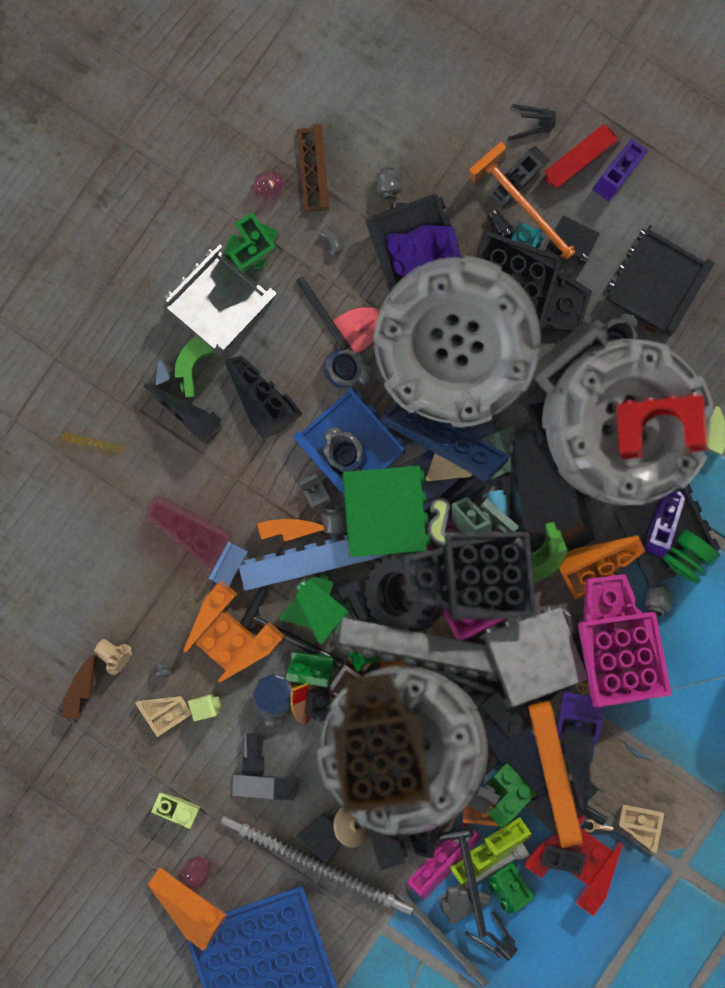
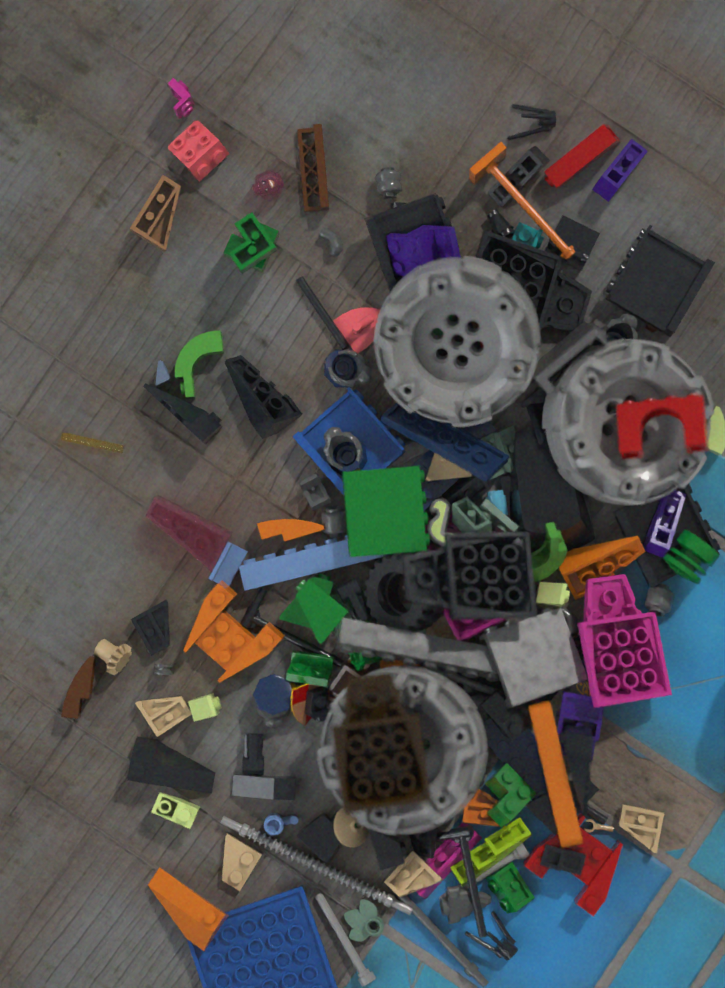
(154, 627): none -> black wing
(157, 214): none -> medium nougat wedge
(163, 766): none -> black wedge
(180, 91): none -> dark pink bracket
(196, 872): clear pink head -> none
(198, 150): none -> coral bracket
(217, 301): panel -> none
(238, 862): none -> tan wing
(275, 823): none -> medium blue piece
(360, 920): none -> sand green plate
(365, 975): none -> light grey piece
(412, 876): none -> tan wing
(483, 799): dark grey bracket -> none
(551, 595): none -> yellowish green slope

